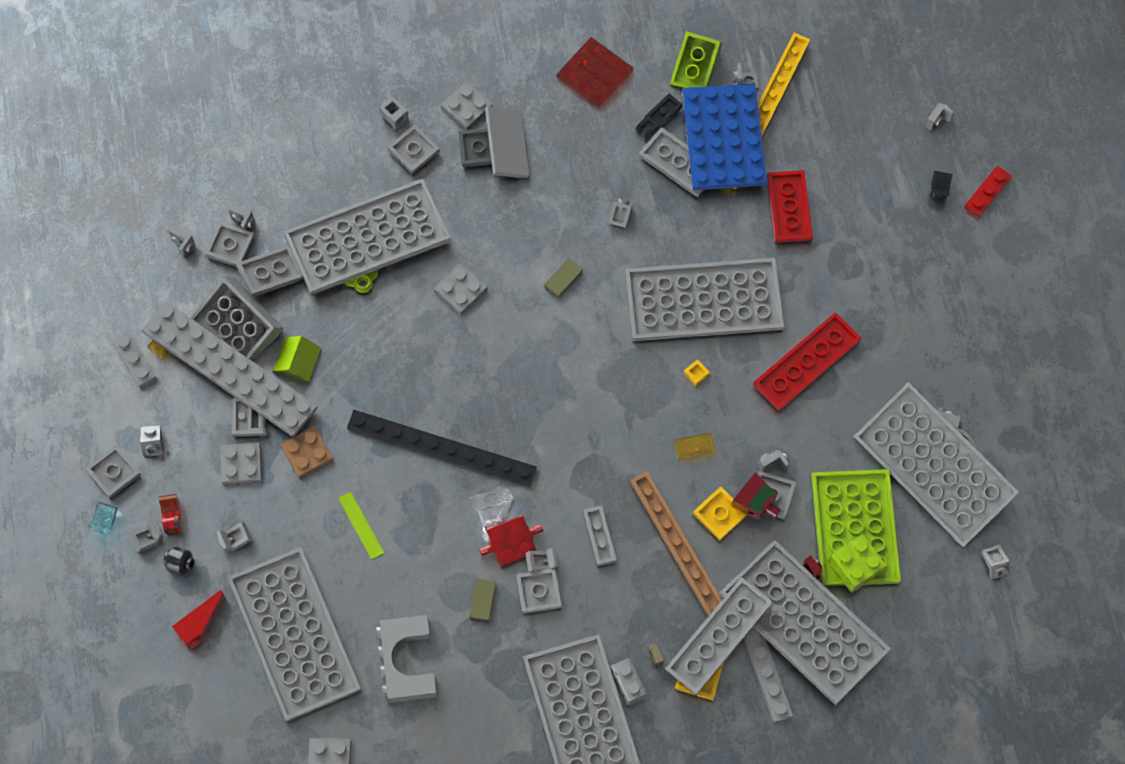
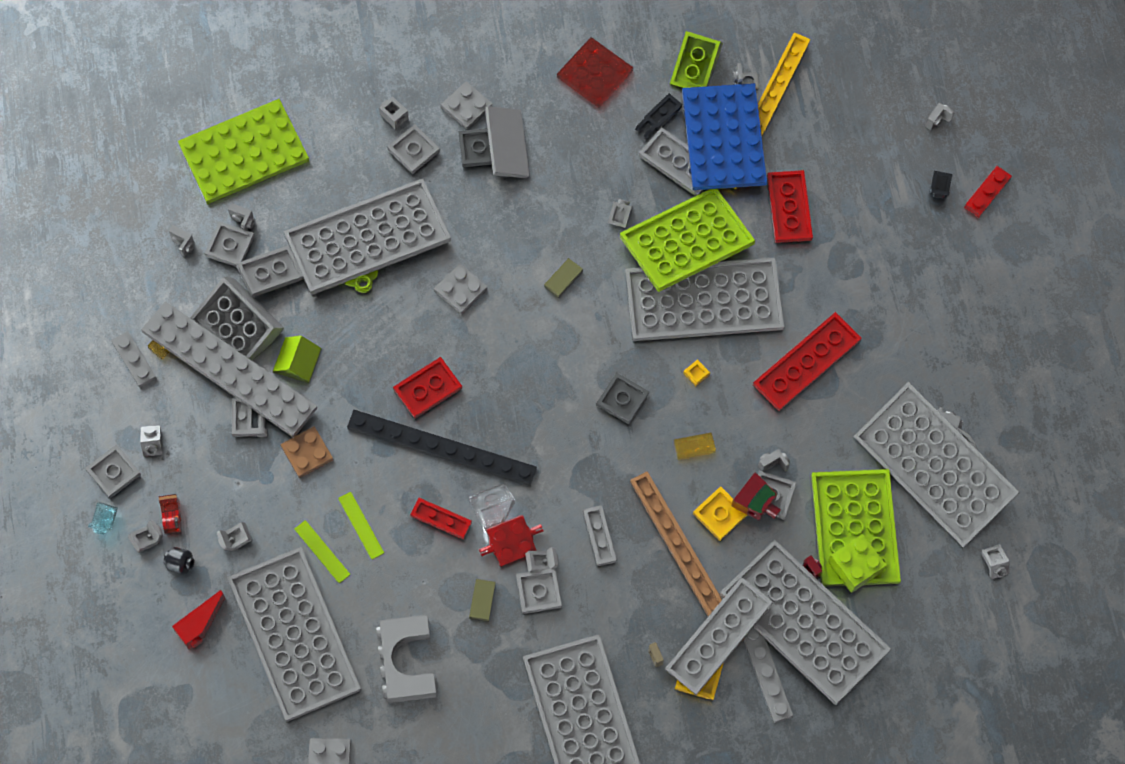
(240, 463): light grey plate -> none
(243, 151): none -> lime plate
(322, 551): none -> lime sticker
(427, 387): none -> red plate
(441, 518): none -> red plate
(622, 398): none -> dark grey plate
(628, 682): light grey brick -> none
(687, 239): none -> lime plate

